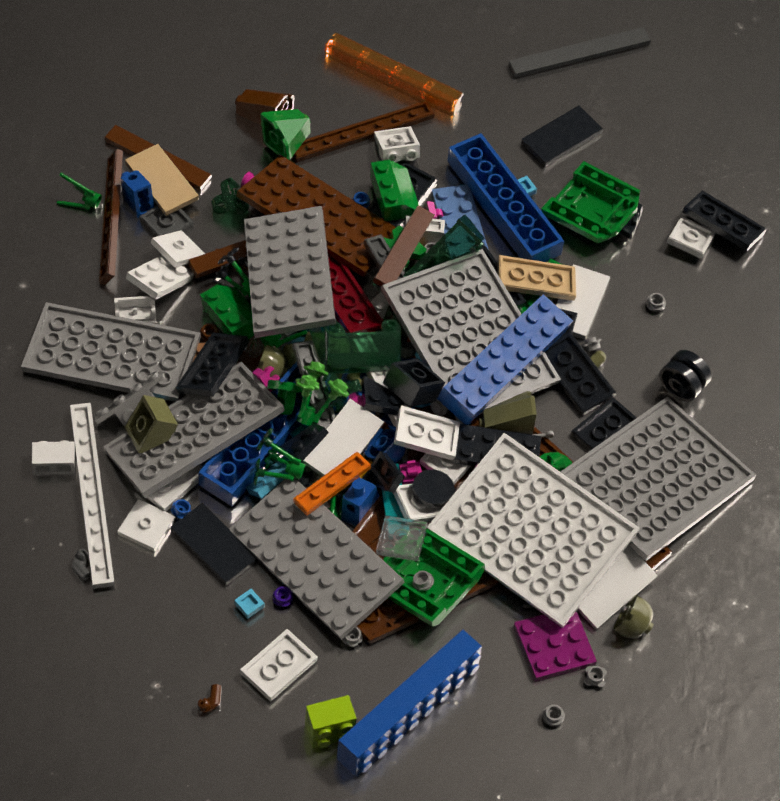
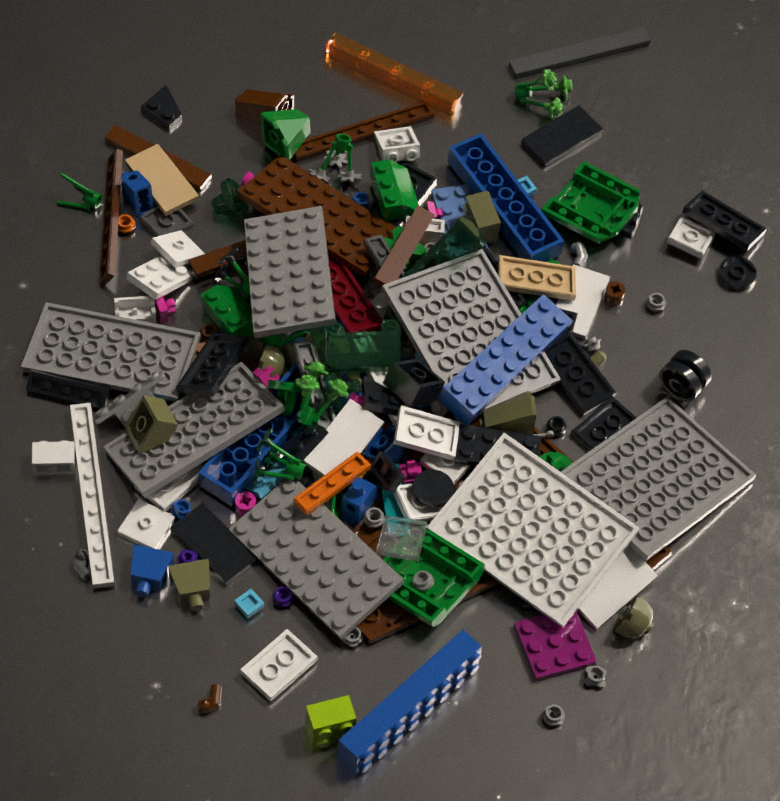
(67, 388): none -> black plate
(126, 223): none -> orange plate
(149, 569): none -> blue torso
(163, 108): none -> black wing
(164, 308): none -> dark pink tile
(187, 554): none -> dark purple plate
(191, 582): none -> olive torso
(241, 507): none -> dark pink wheel
(339, 147): none -> plant
(376, 513): none -> light grey plate
(483, 215): none -> olive slope
(549, 79): none -> bright green plant
(556, 421): none -> black plate
(580, 250): none -> light grey arm
(616, 298): none -> reddish brown wheel
(737, 273): none -> black tile

